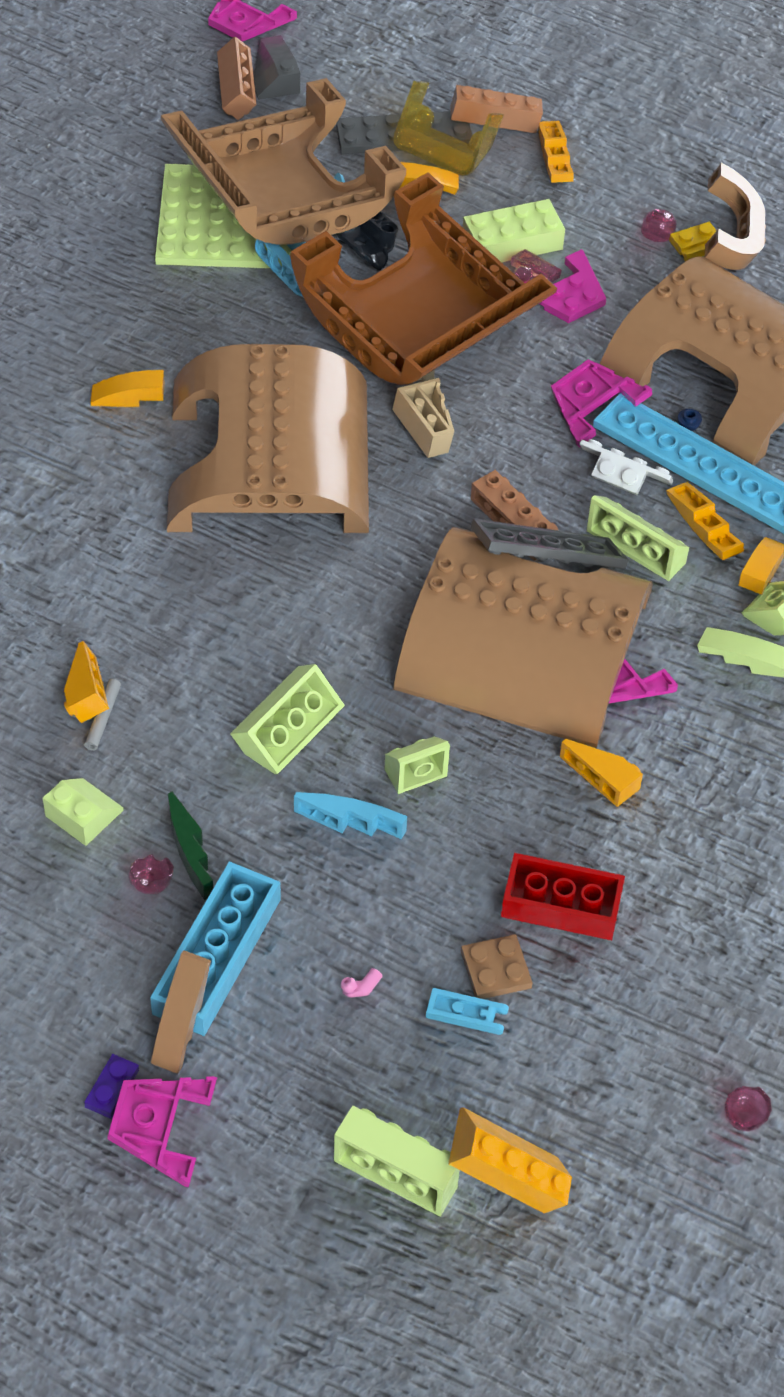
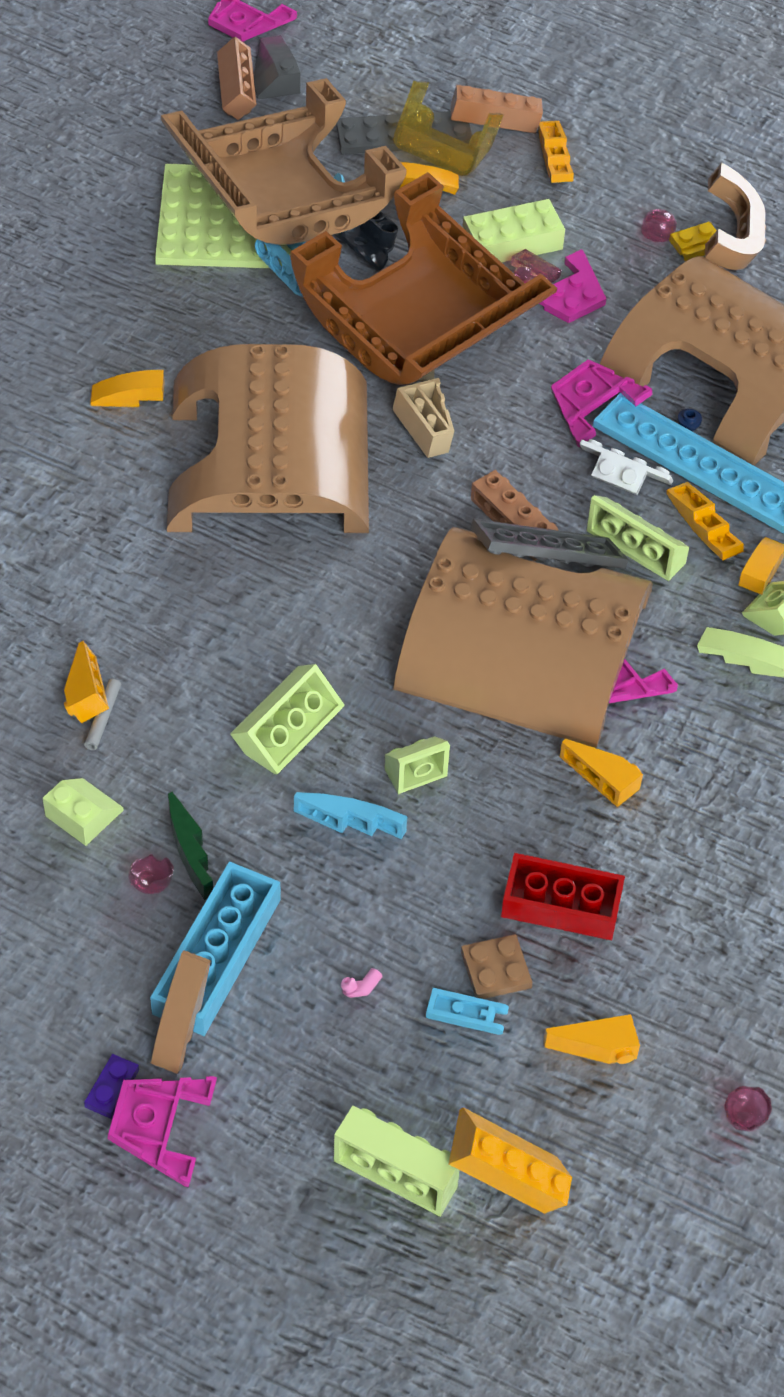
(600, 1040): none -> light orange slope

